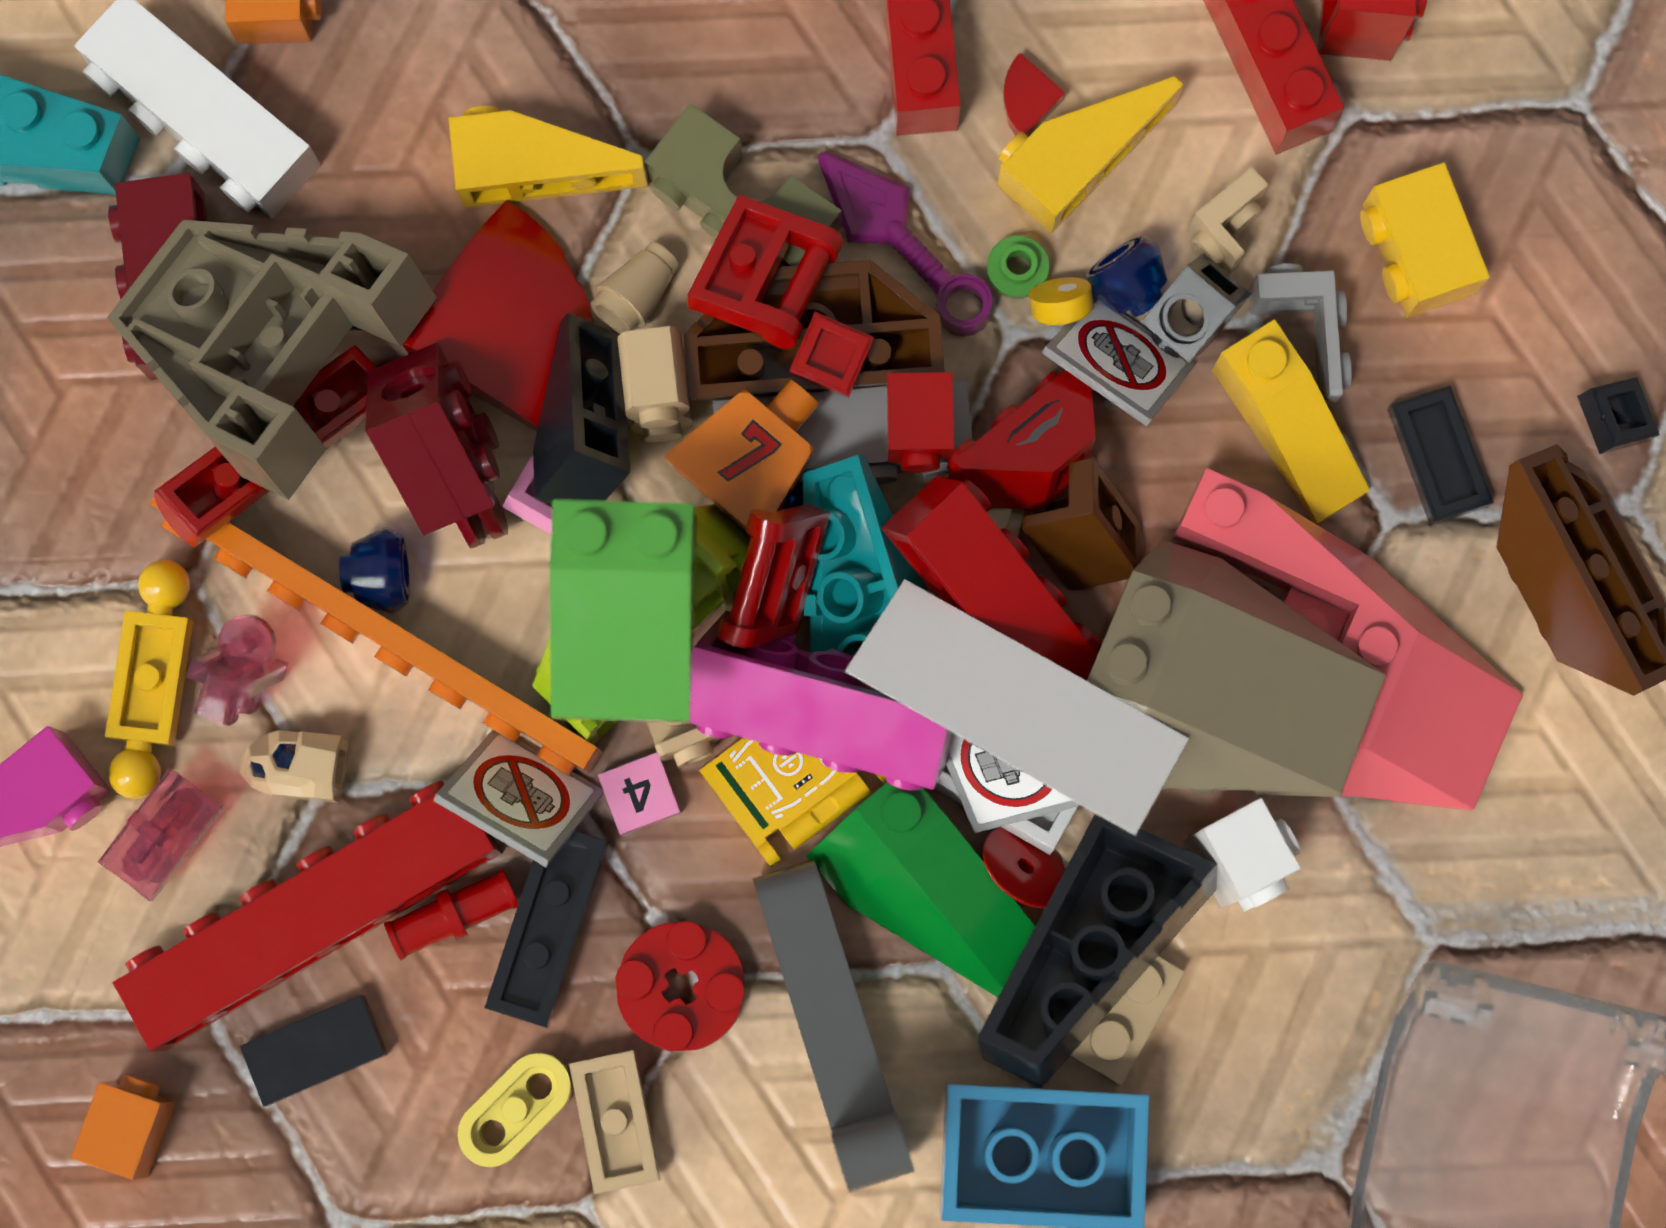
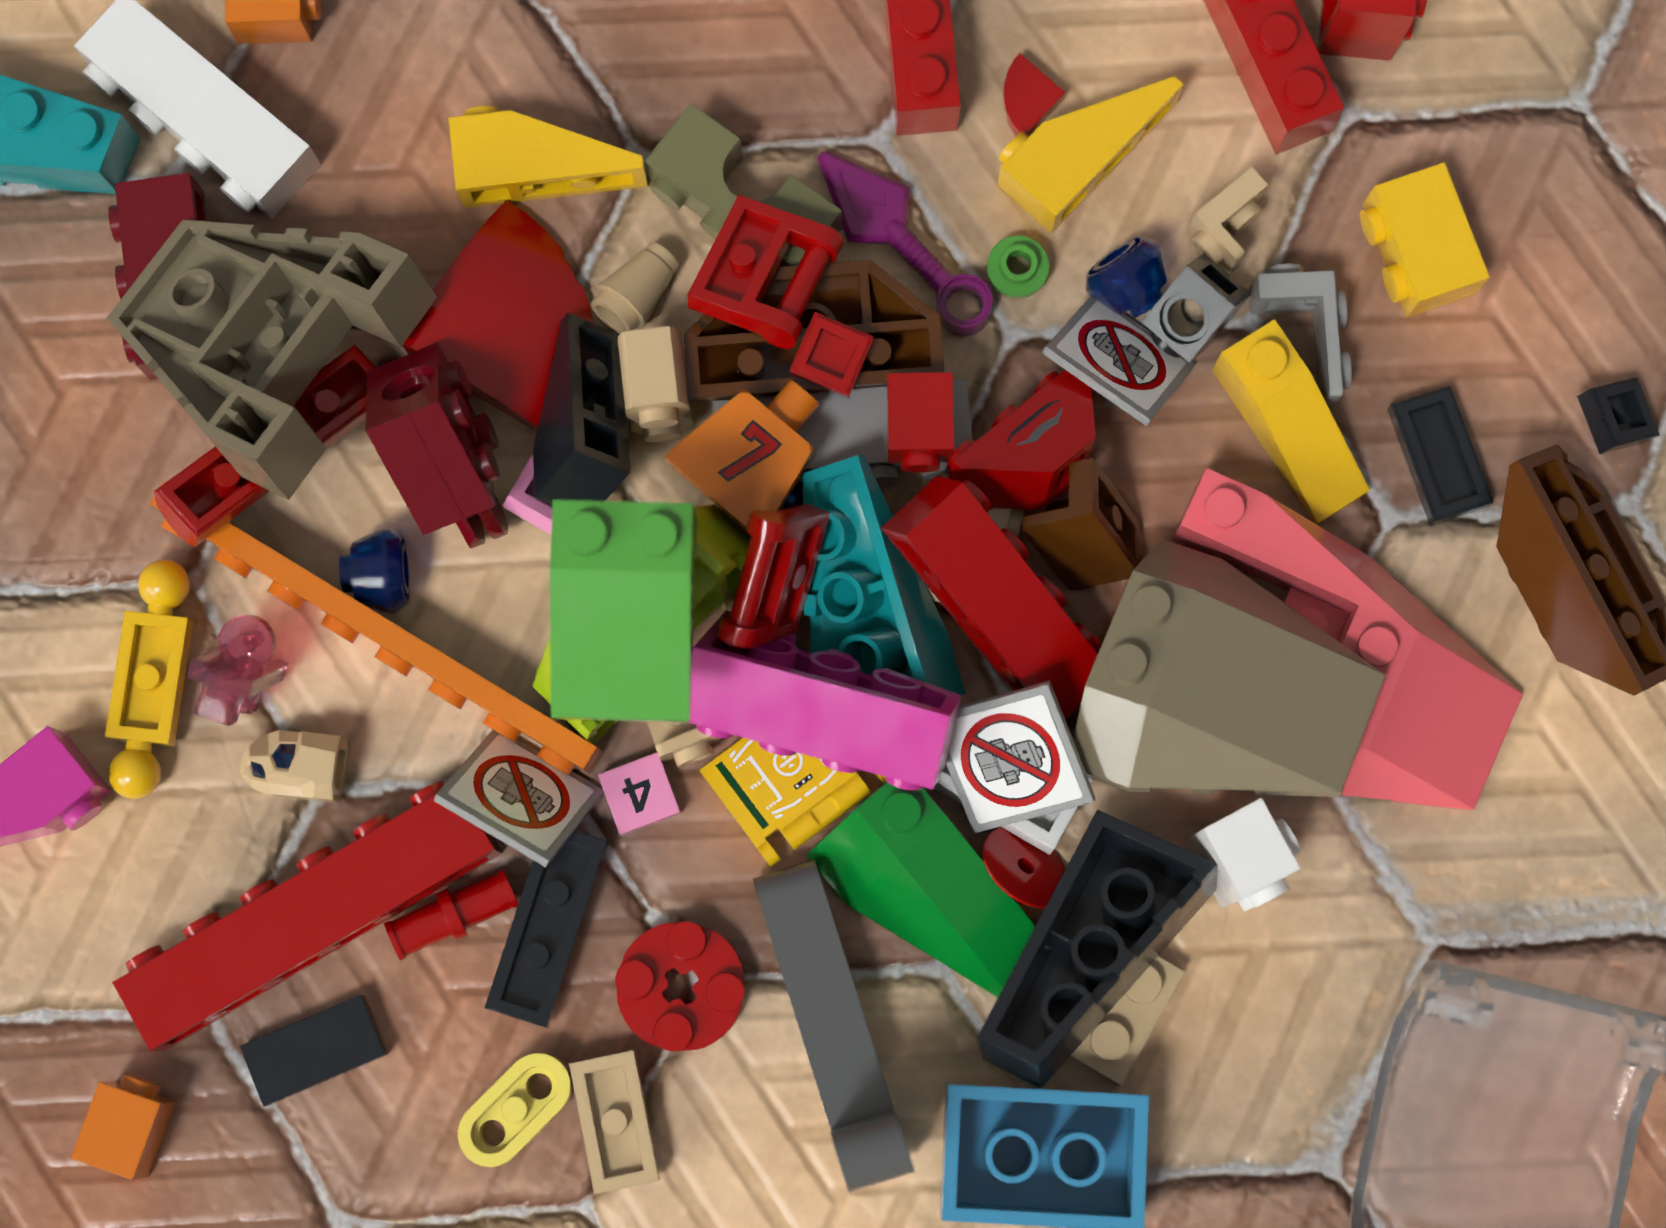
(160, 834): clear pink hips -> none
(1018, 706): white sticker -> none
(1061, 300): yellow tile -> none

